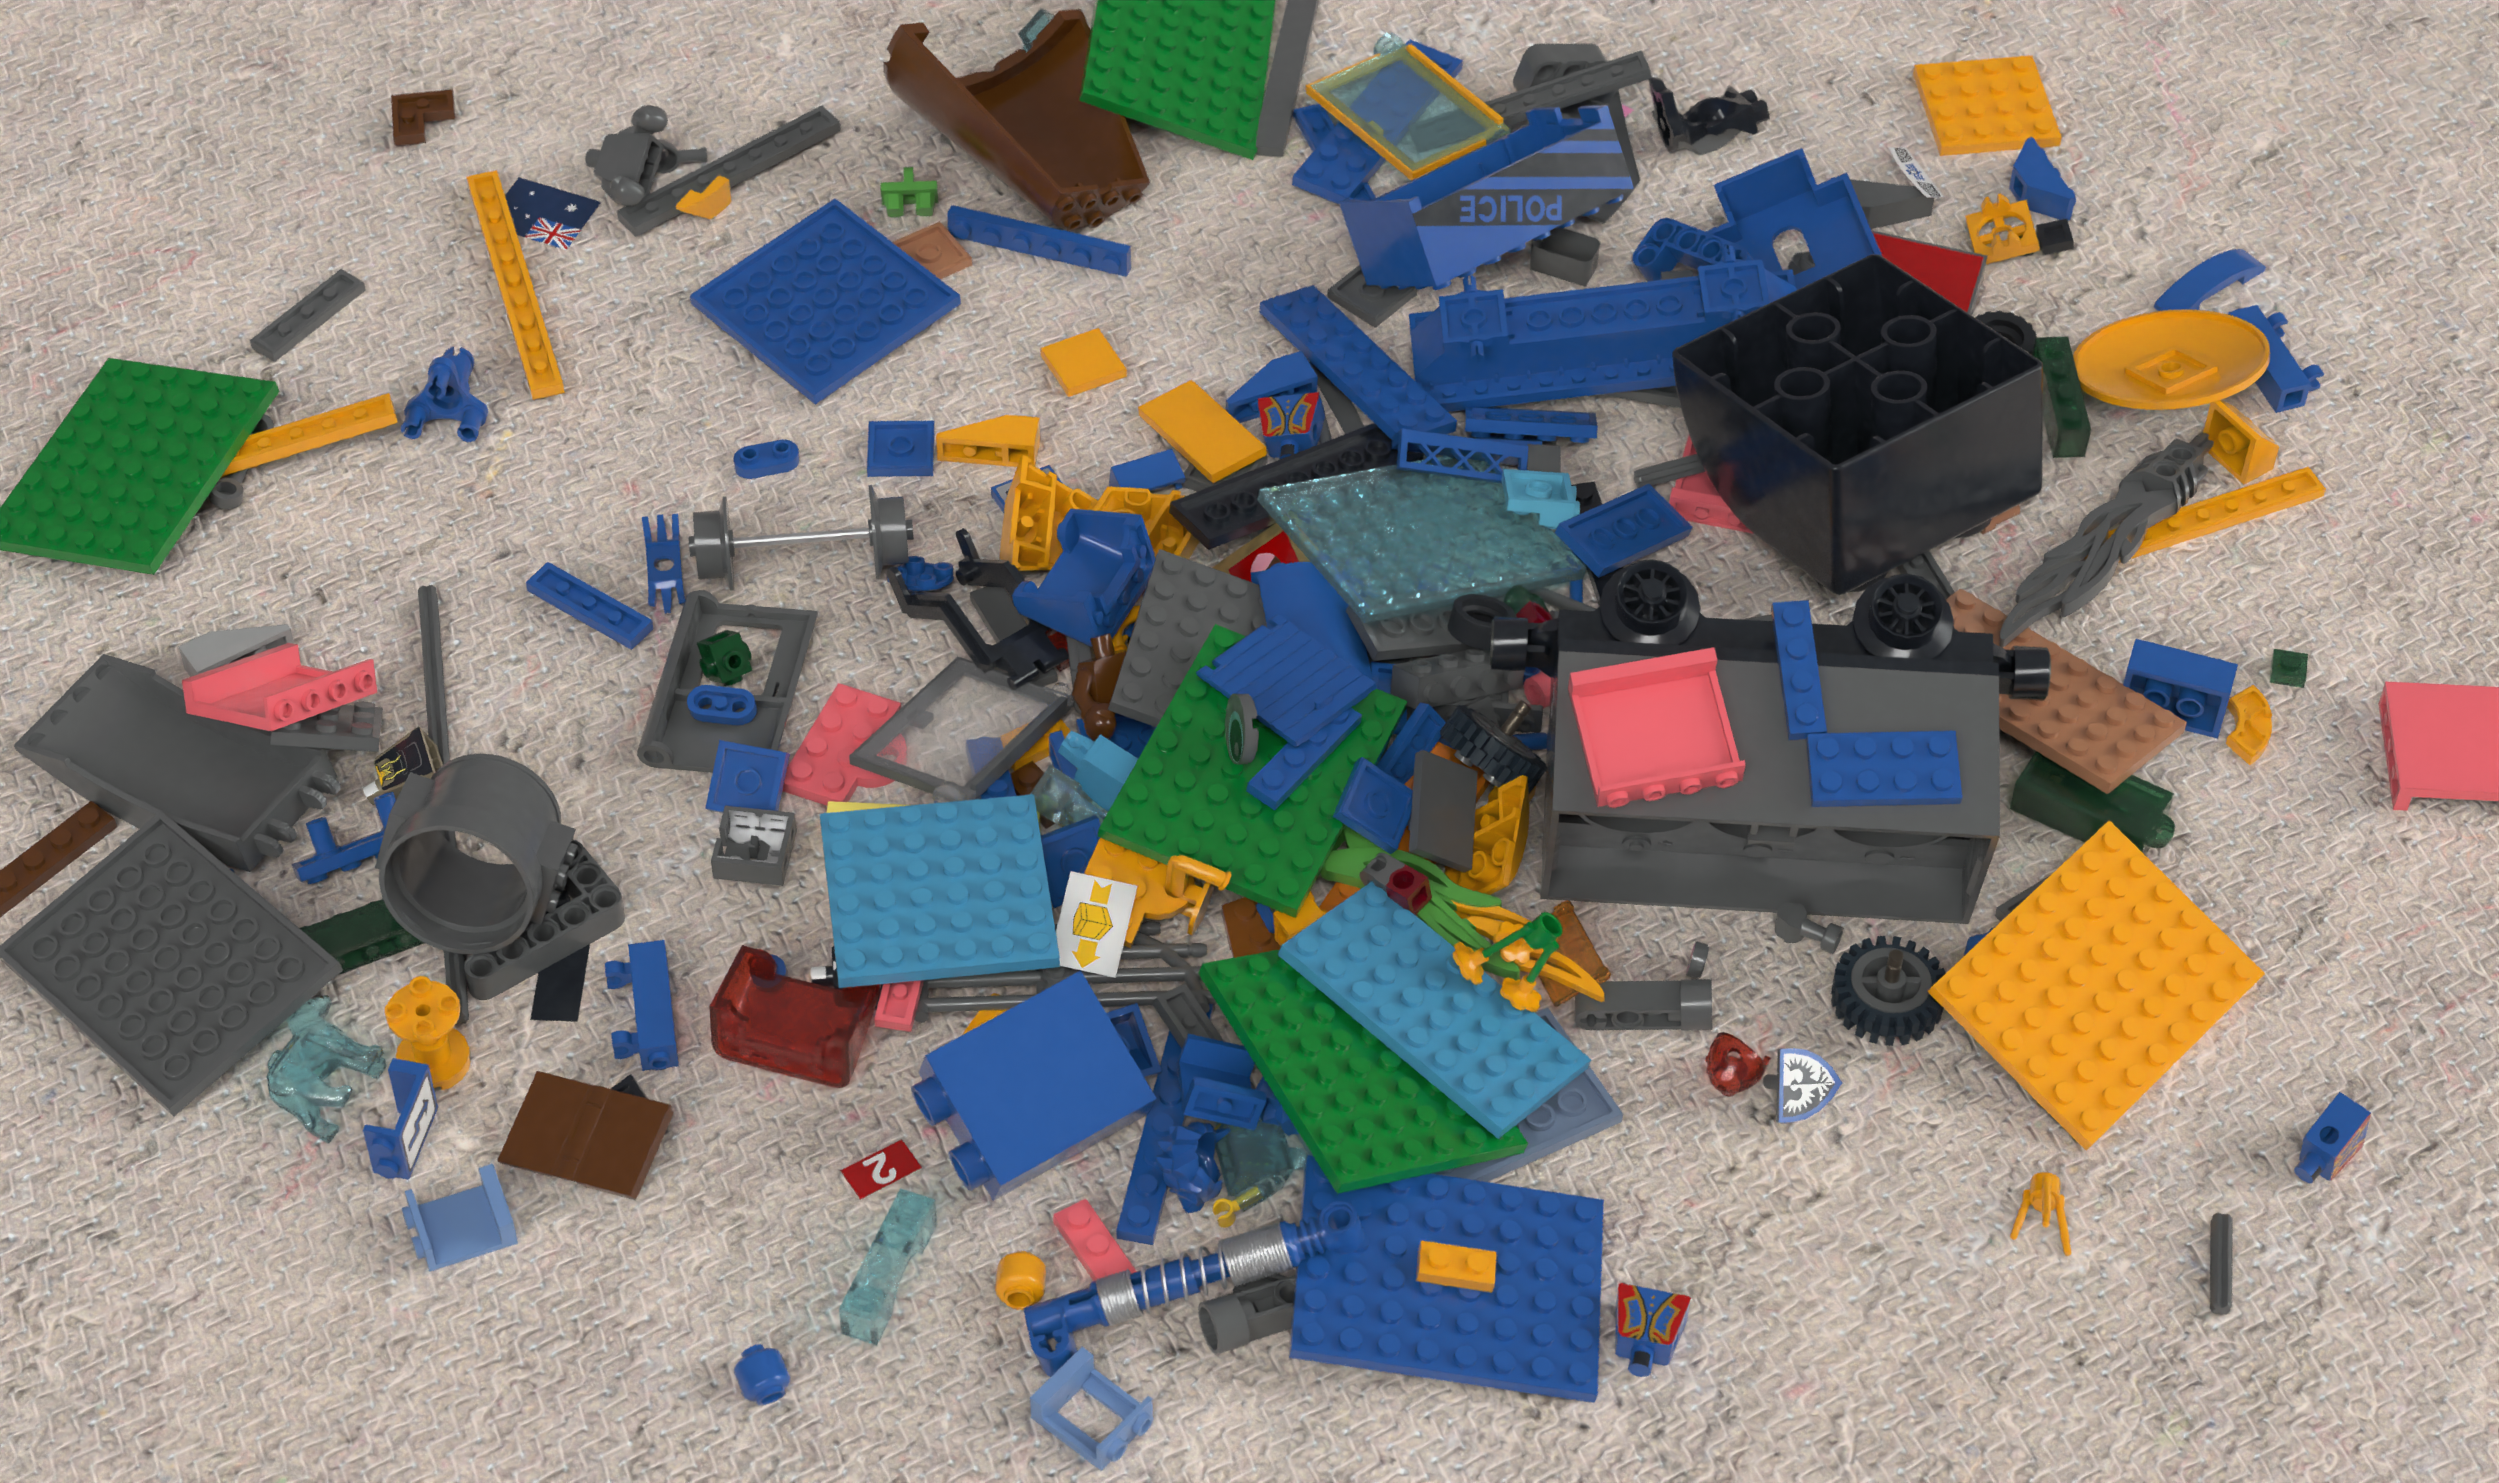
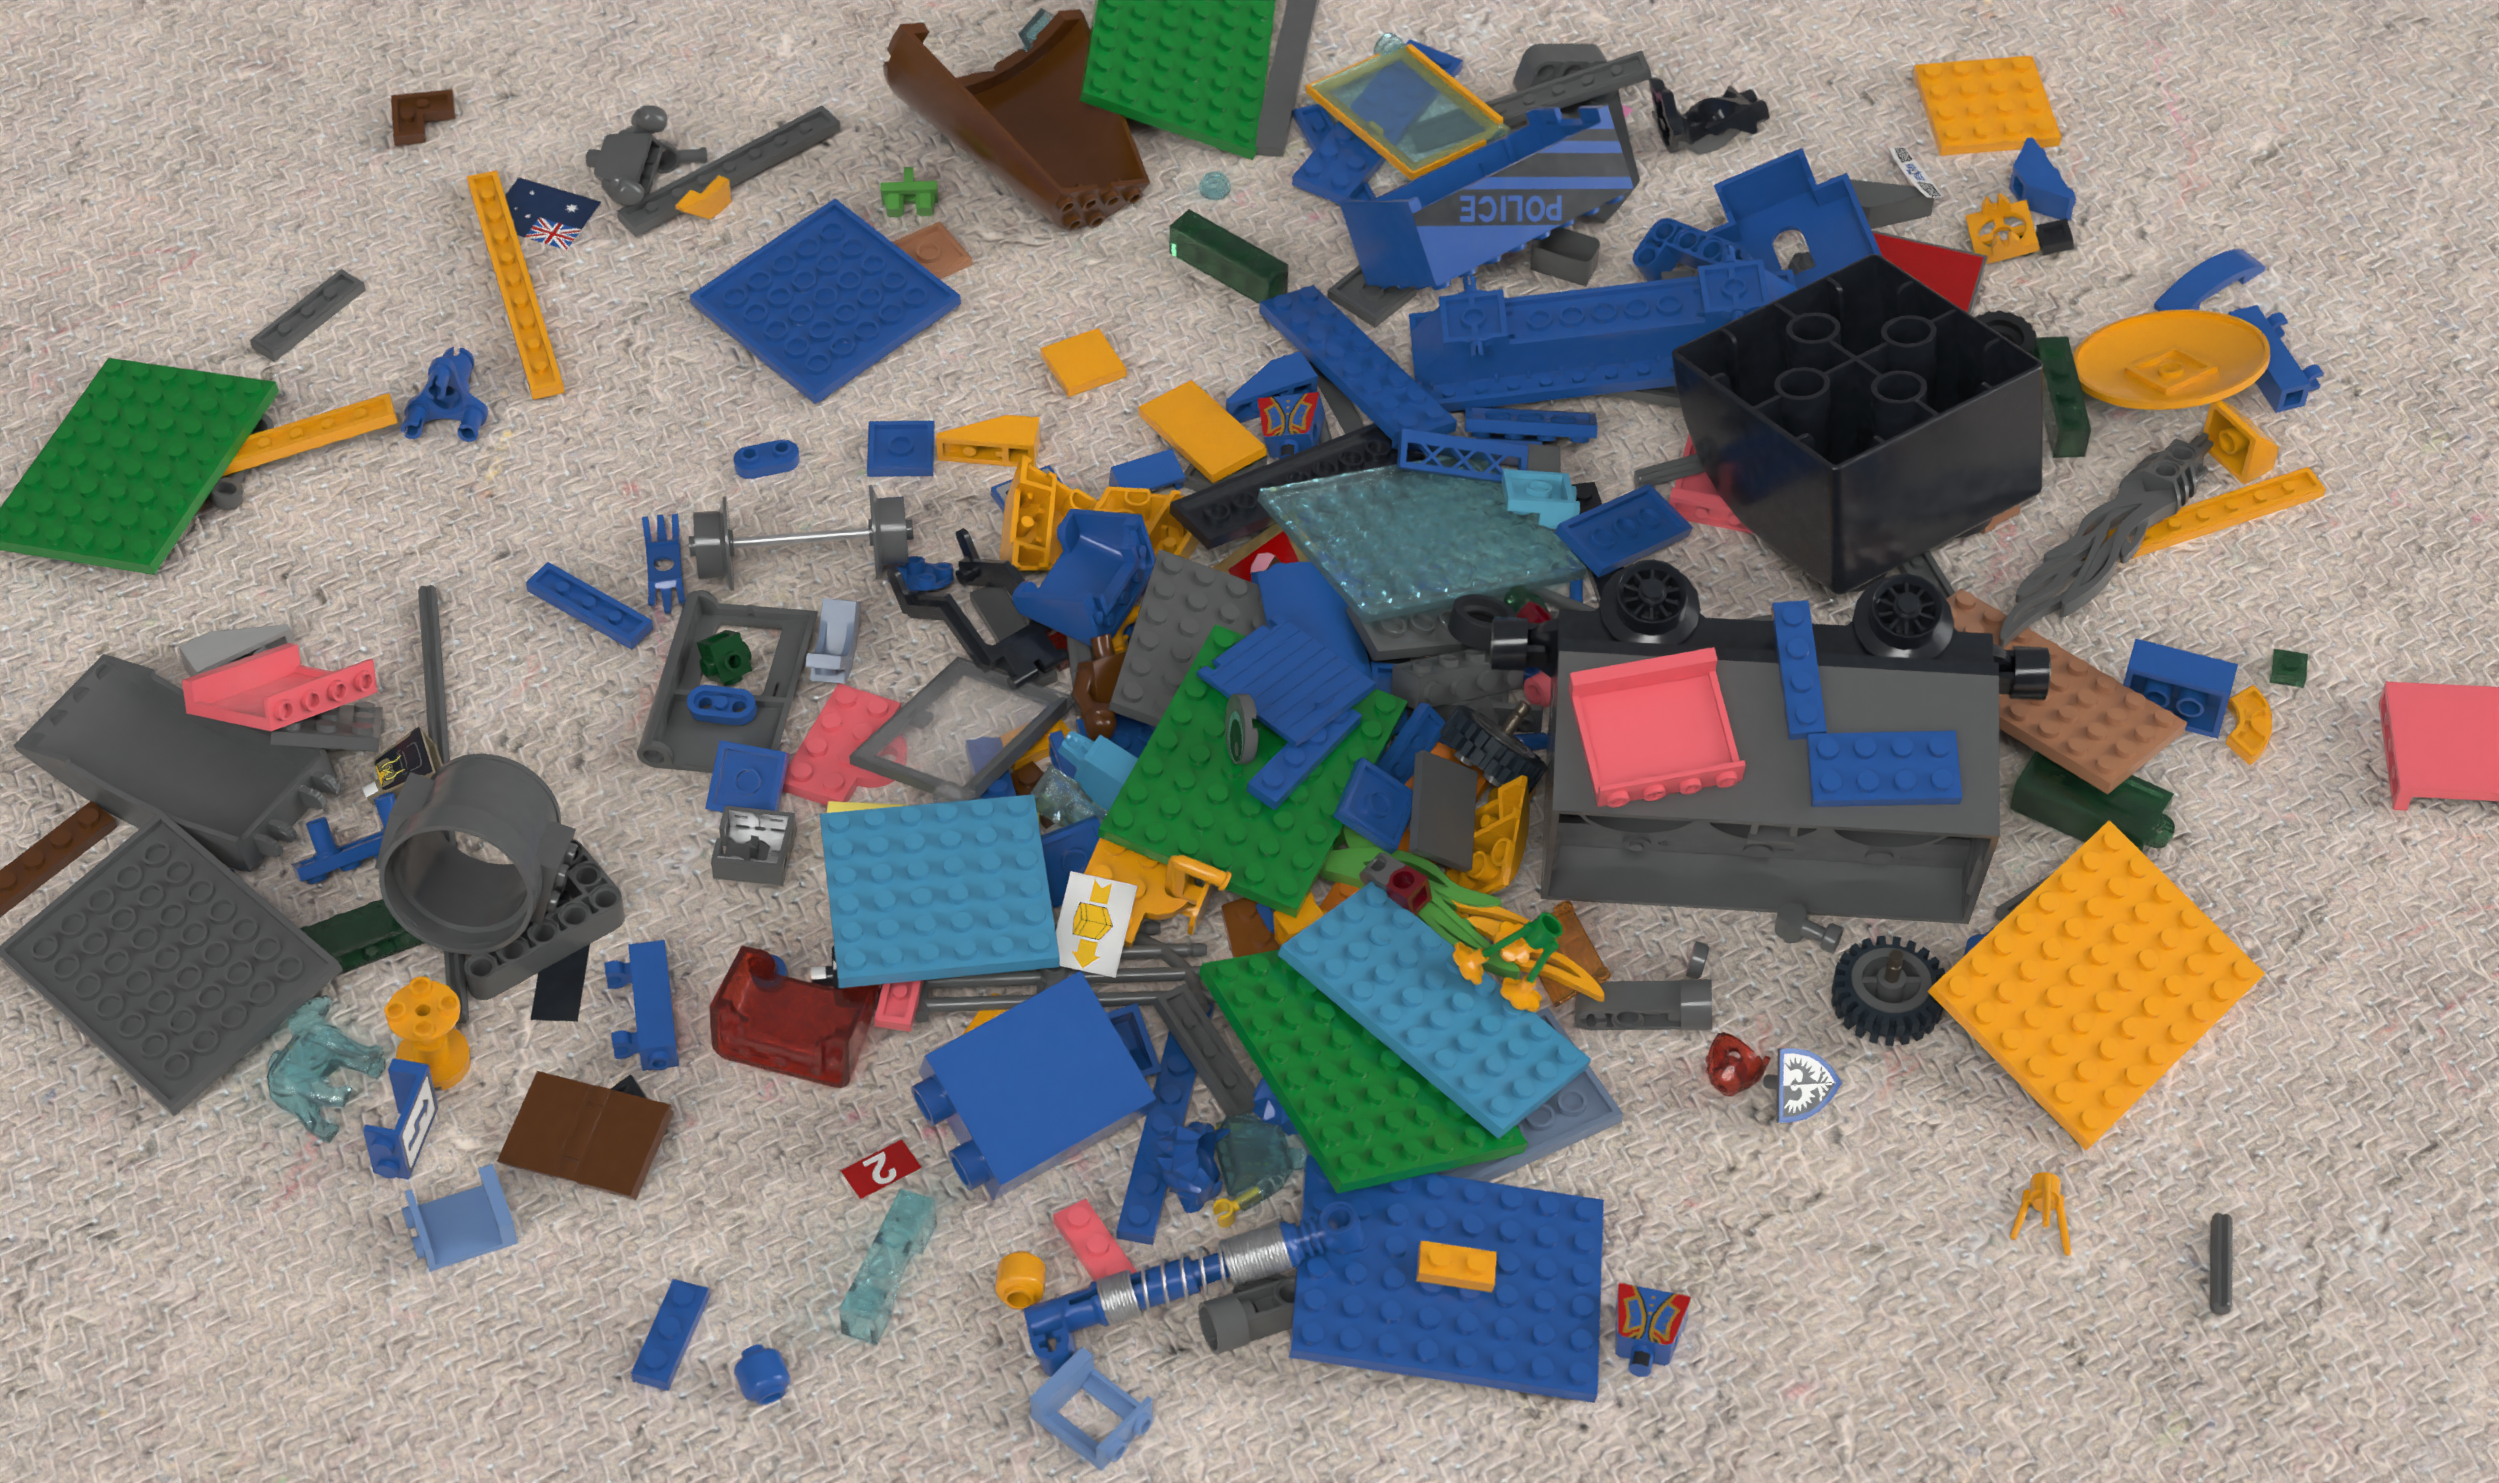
(670, 1334): none -> blue plate
(836, 641): none -> arch
(1039, 240): blue plate -> none
(1214, 186): none -> clear light blue plate
(1217, 1082): blue panel -> none
(1227, 257): none -> clear green brick
(2333, 1139): blue torso -> none

